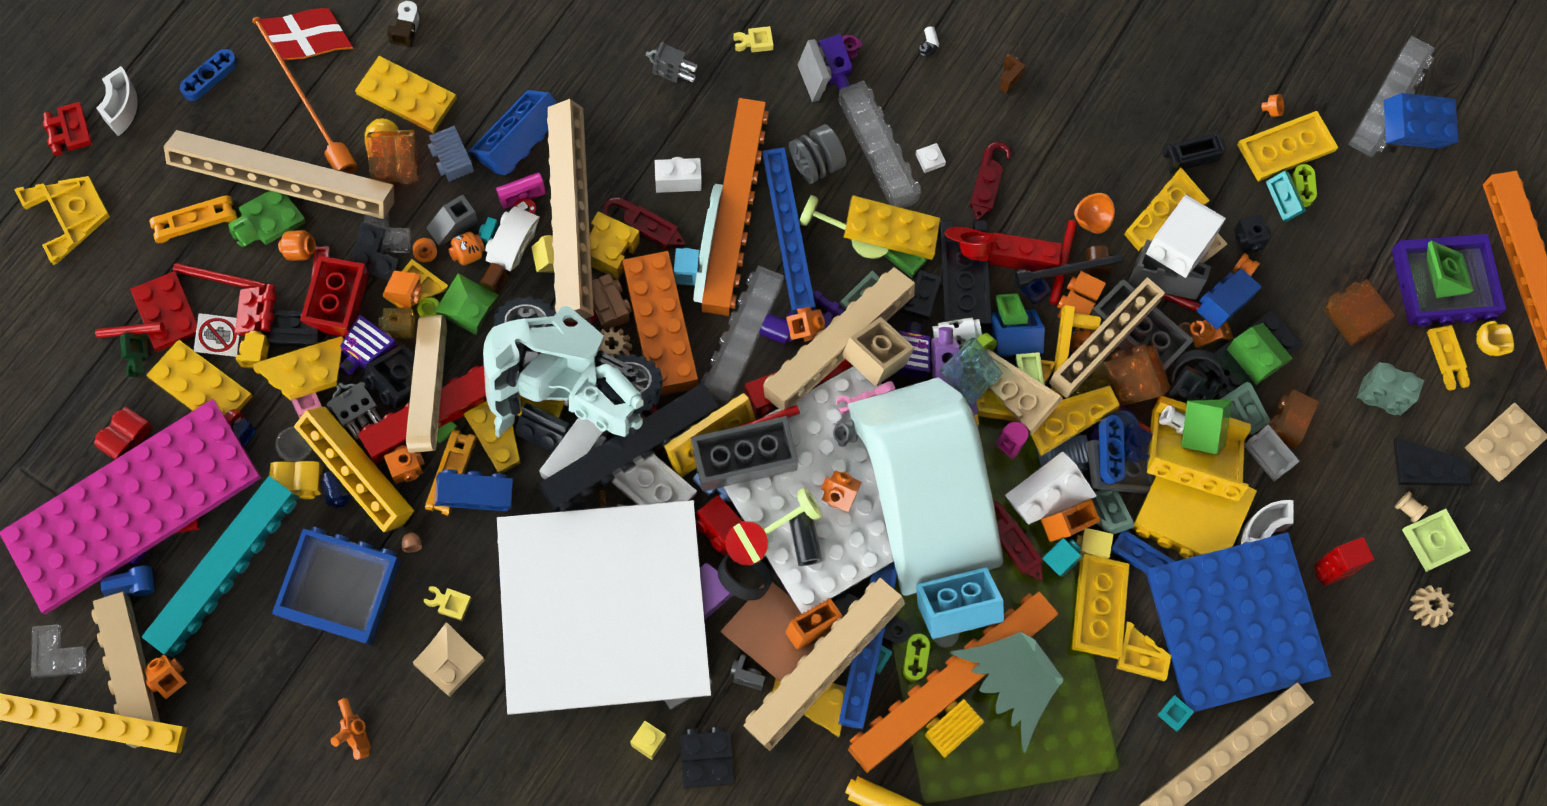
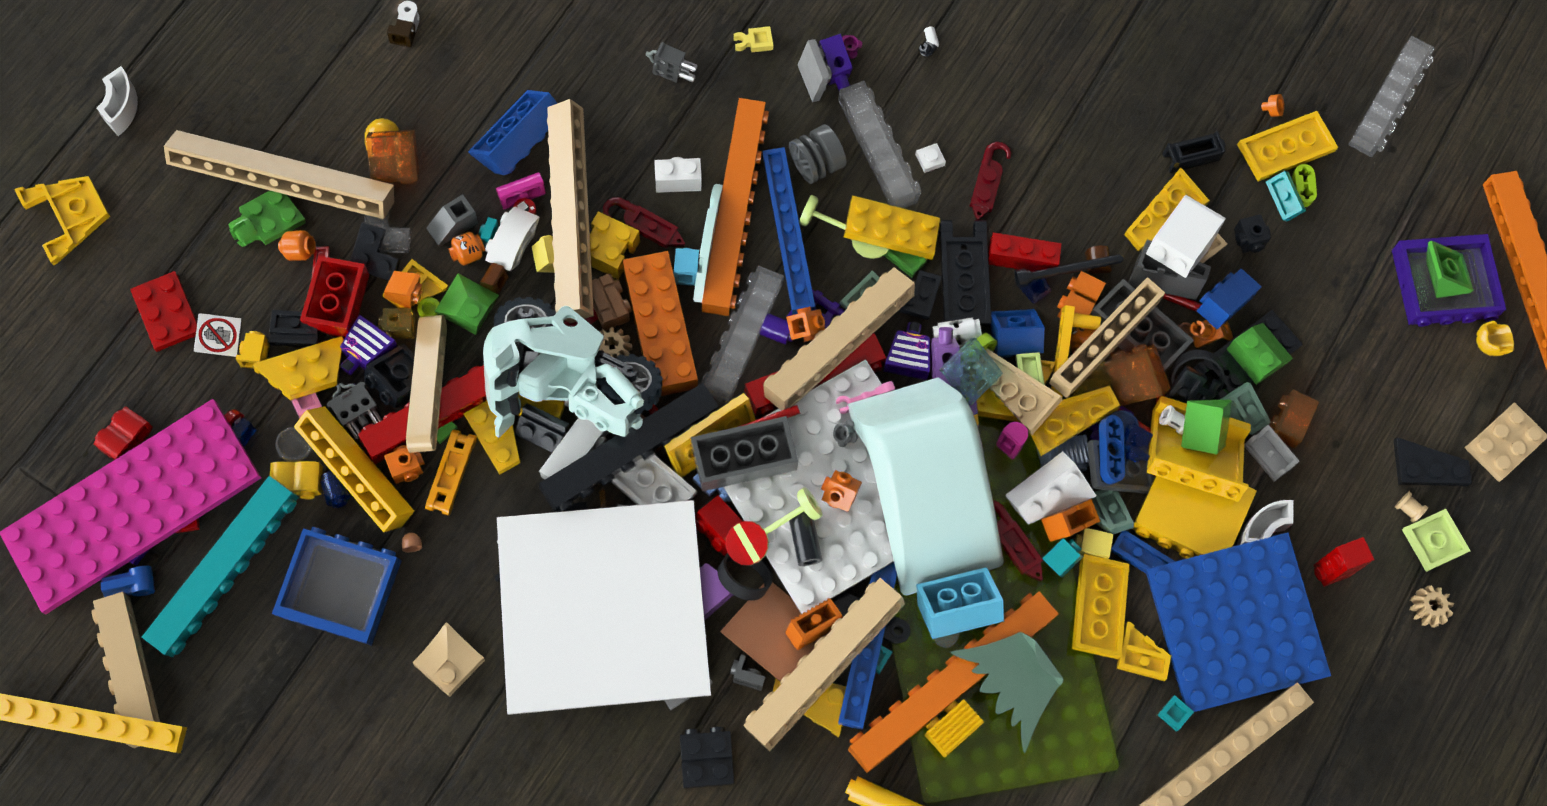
(49, 658): clear plate -> none
(74, 128): red plate -> none
(132, 329): red bar -> none
(136, 350): dark green plate -> none
(164, 676): orange brick -> none
(192, 218): light orange plate -> none
(196, 380): yellow plate -> none
(209, 65): blue beam -> none
(218, 277): red bar -> none
(255, 309): red plate -> none
(302, 37): flag -> none
(352, 731): orange piece -> none
(406, 94): yellow plate -> none
(424, 250): orange tile -> none
(451, 154): sand blue brick -> none
(451, 604): light yellow plate -> none
(473, 490): blue brick -> none
(648, 740): light yellow brick -> none
(878, 351): tan brick -> none
(910, 657): lime beam -> none
(973, 243): red piece -> none
(1011, 309): bright green tile -> none
(1012, 74): reddish brown bracket -> none
(1064, 257): red bar -> none
(1095, 213): orange helmet -> none
(1246, 264): orange wheel -> none
(1358, 311): clear orange brick -> none
(1390, 388): sand green brick -> none
(1420, 121): blue brick -> none
(1449, 356): yellow hinge -> none

